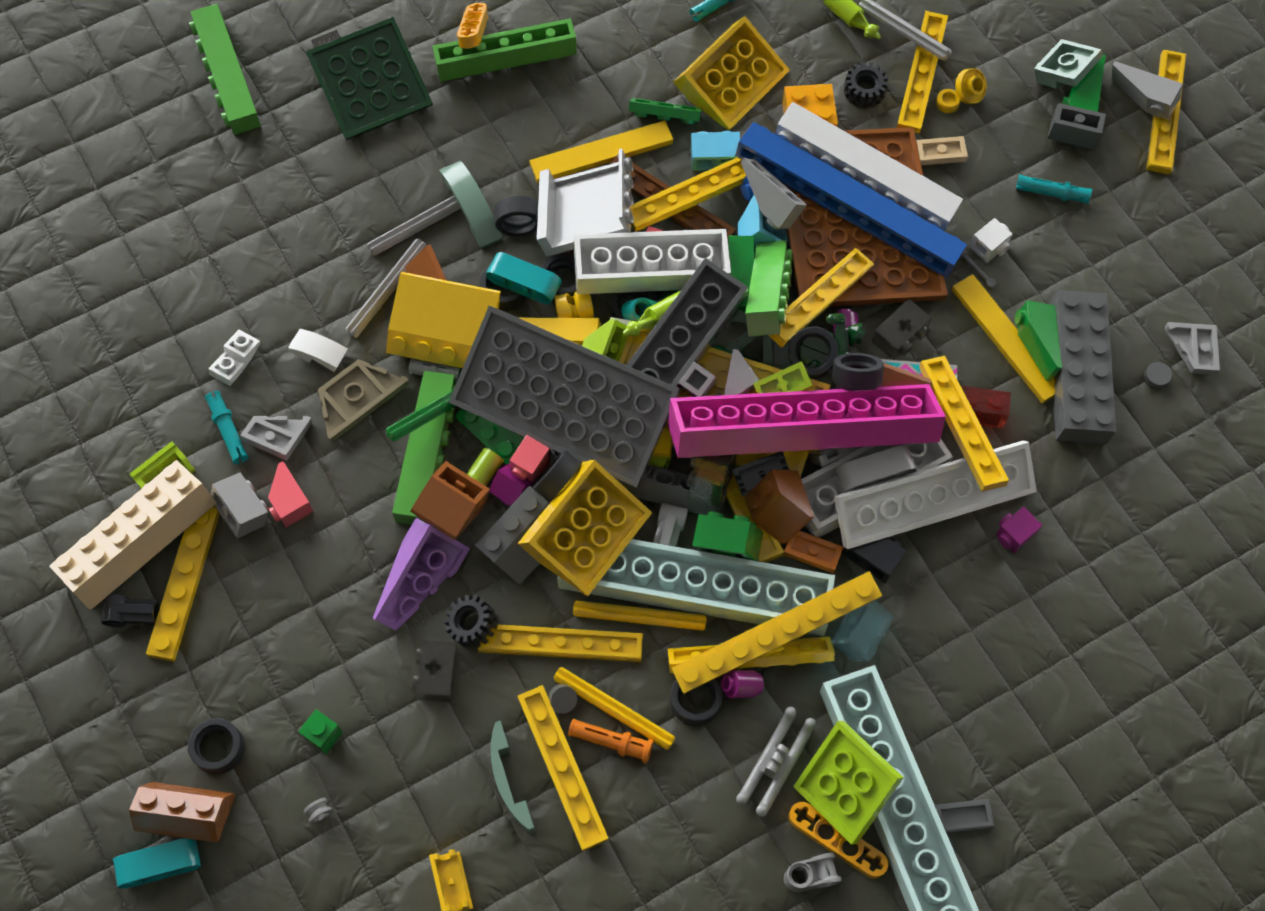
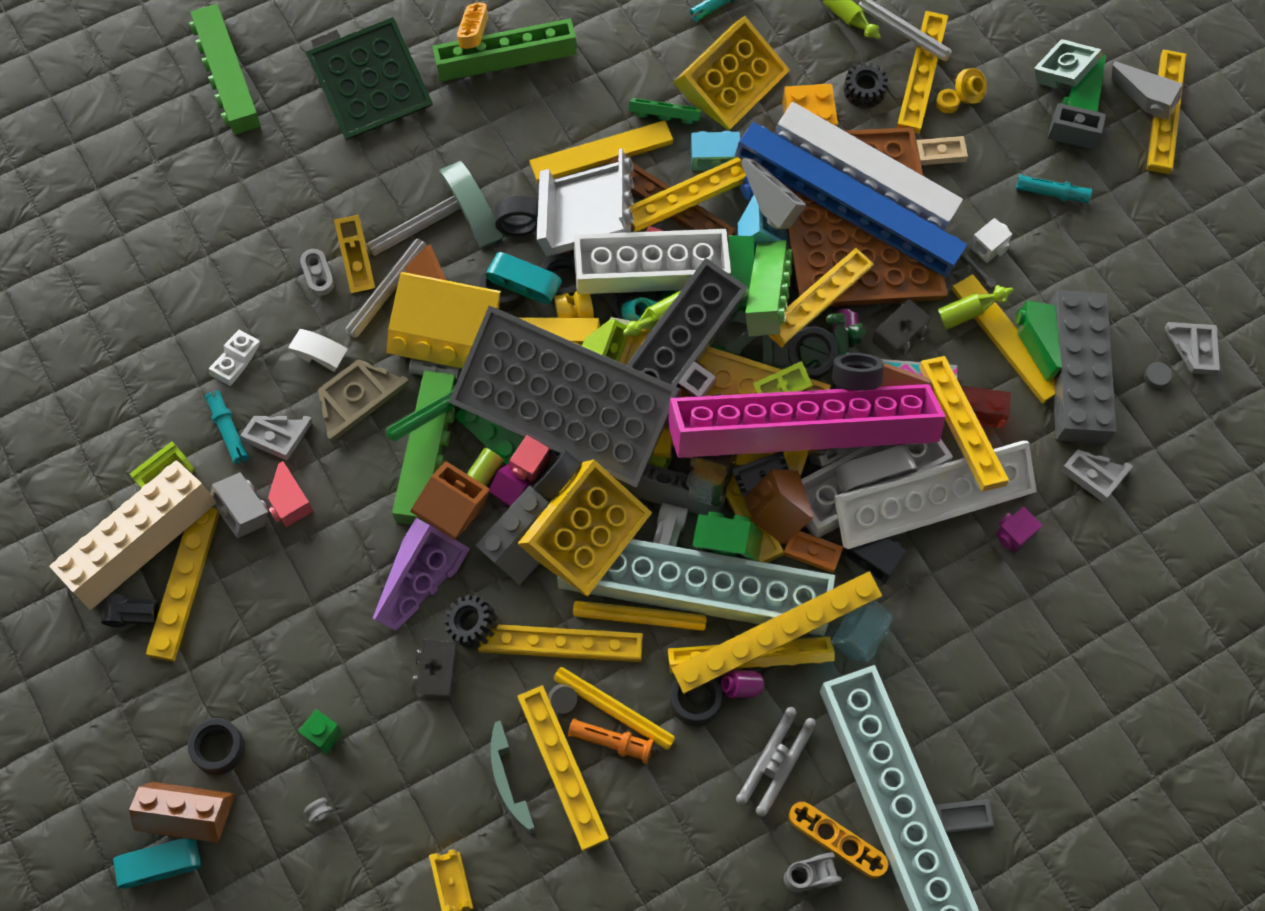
(318, 273): none -> light grey plate
(354, 253): none -> yellow slope
(740, 376): light grey slope -> none
(848, 782): lime plate -> none
(971, 306): none -> lime wheel
(1095, 473): none -> light grey wing

